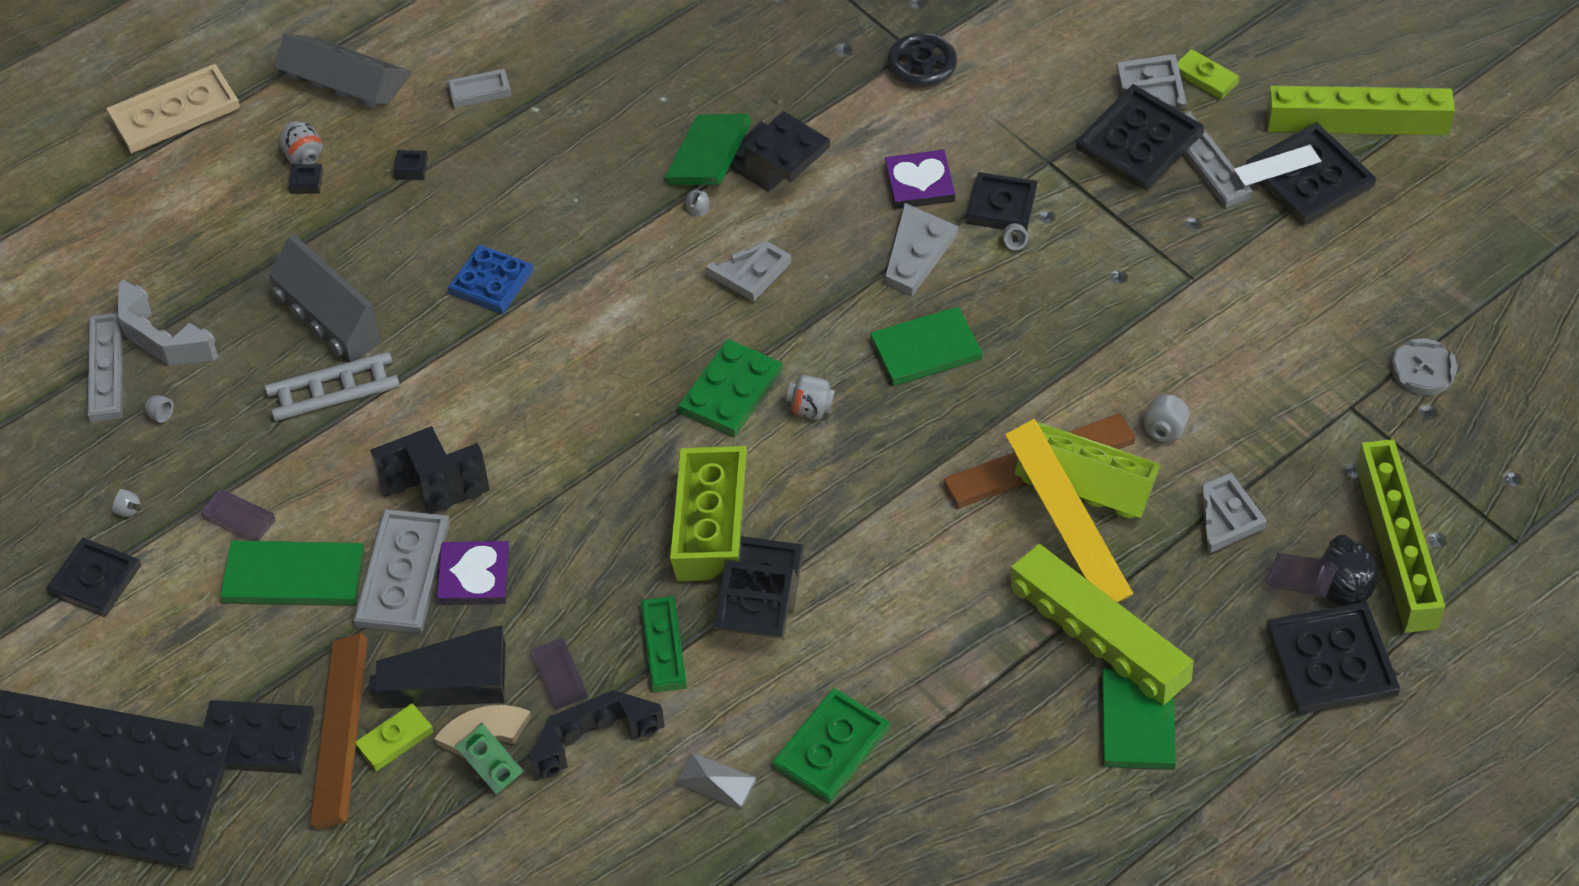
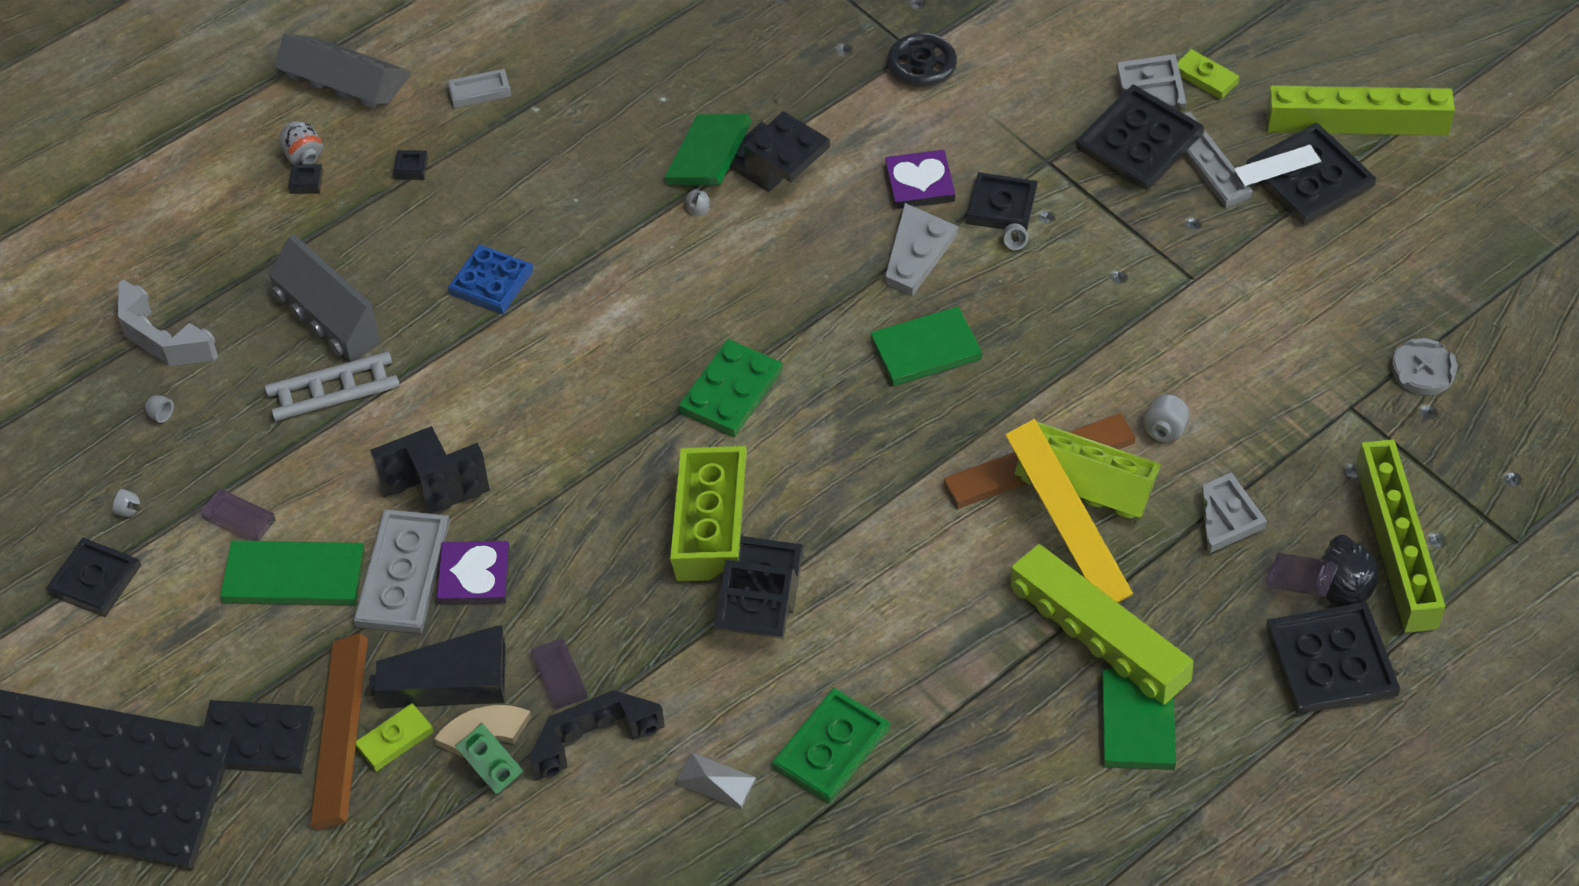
(105, 368): light grey tile -> none
(173, 108): tan plate -> none
(663, 644): green tile -> none
(751, 270): light grey wing -> none
(810, 397): light grey head -> none

